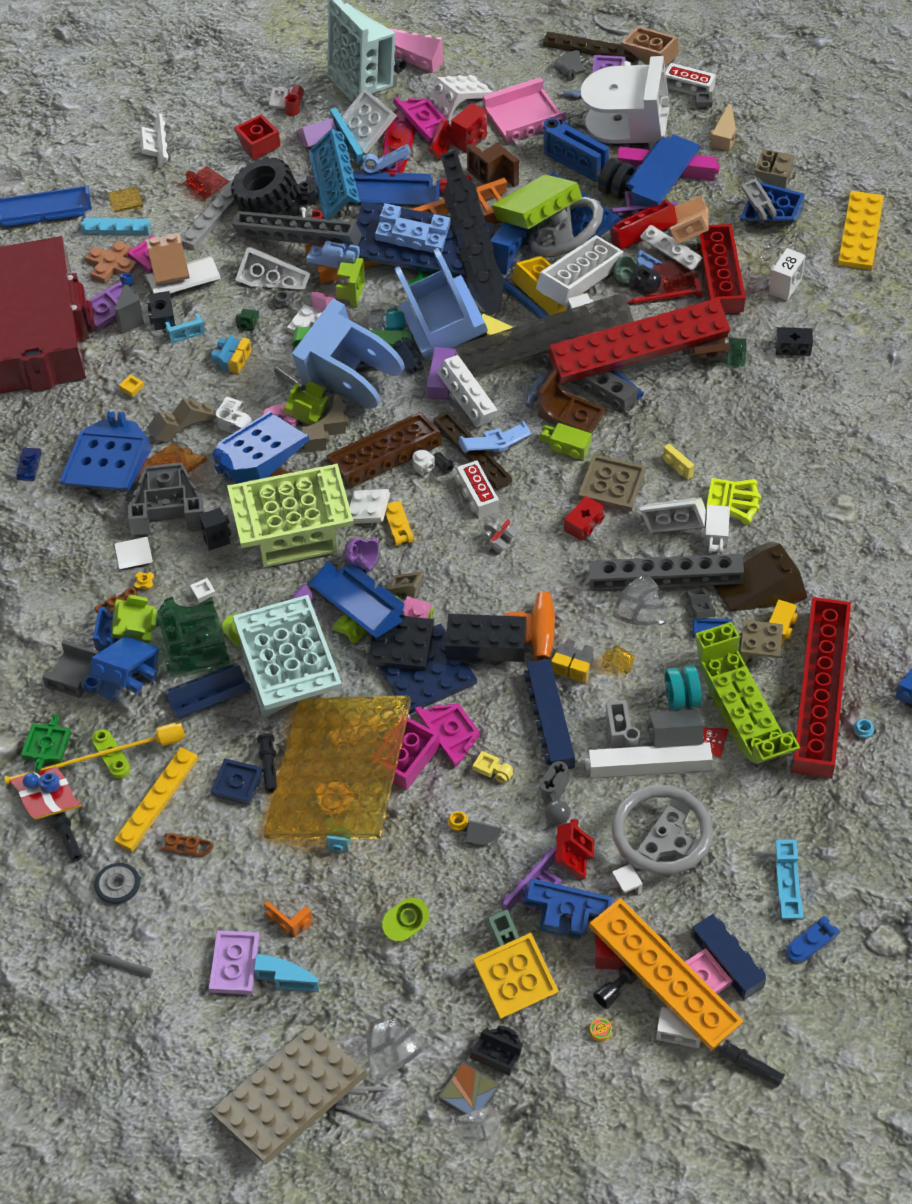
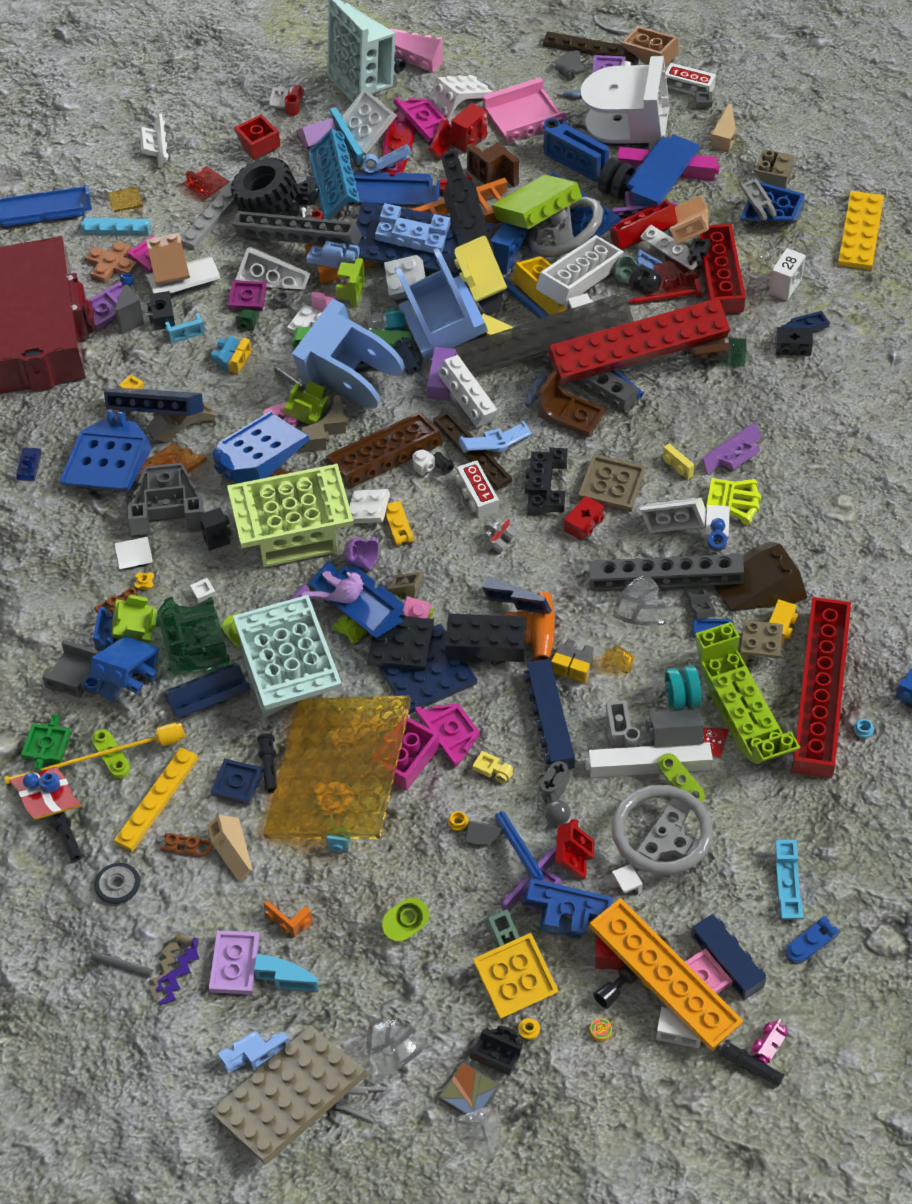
(154, 401): none -> dark blue brick
(169, 975): none -> piece
(230, 415): white piece -> none
(230, 843): none -> tan slope
(247, 295): none -> magenta plate
(252, 1050): none -> light blue plate
(345, 591): none -> lavender hair
(412, 269): none -> white brick
(479, 268): none -> light yellow bracket
(519, 846): none -> blue axle
(523, 600): none -> dark blue slope
(529, 1034): none -> yellow plate
(540, 496): none -> black bracket
(567, 440): lime brick -> none
(677, 769): none -> lime plate
(698, 249): none -> black plate
(717, 526): none -> blue plate
(733, 451): none -> medium lavender bracket
(771, 1034): none -> dark pink hinge
(814, 320): none -> dark blue hinge

